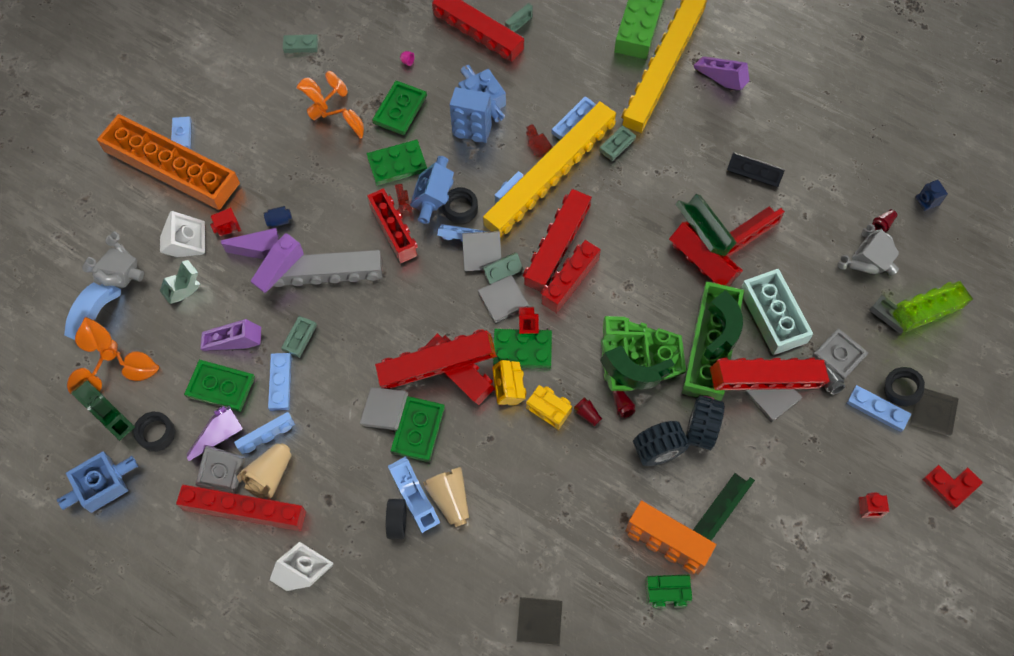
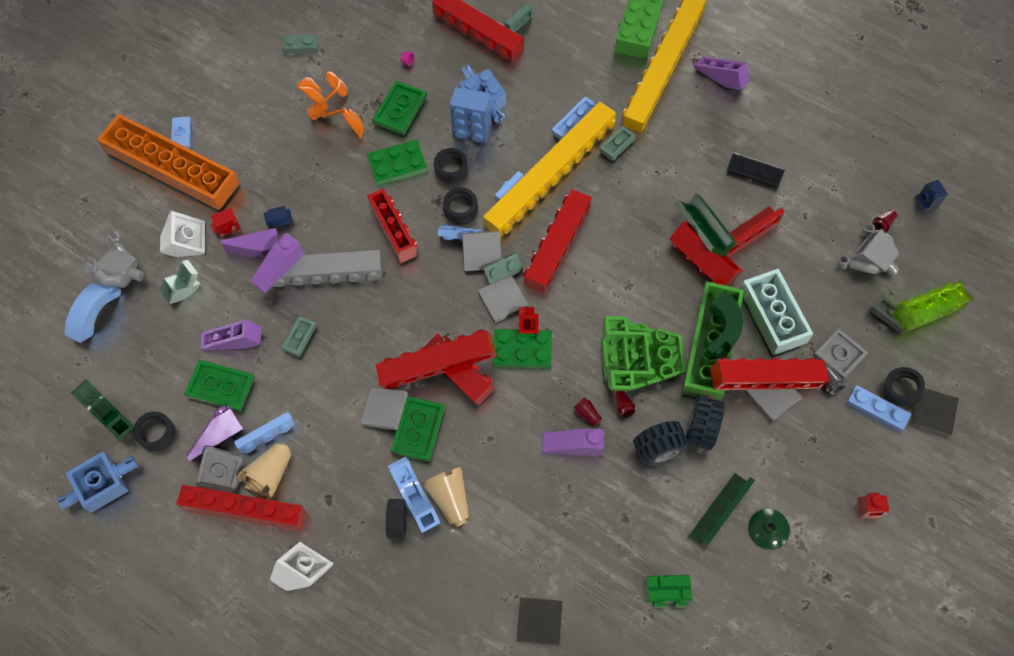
(94, 336): orange plant -> none
(279, 382): light blue plate -> none
(402, 196): clear red plate -> none
(432, 189): medium blue brick -> none
(450, 177): none -> black tyre
(509, 383): yellow brick -> none
(538, 143): clear red plate -> none
(549, 406): yellow brick -> none
(570, 276): red brick -> none
(574, 442): none -> medium lavender slope
(630, 374): dark green arch -> none
(670, 538): orange brick -> none
(762, 535): none -> dark green dish
(952, 490): red plate -> none

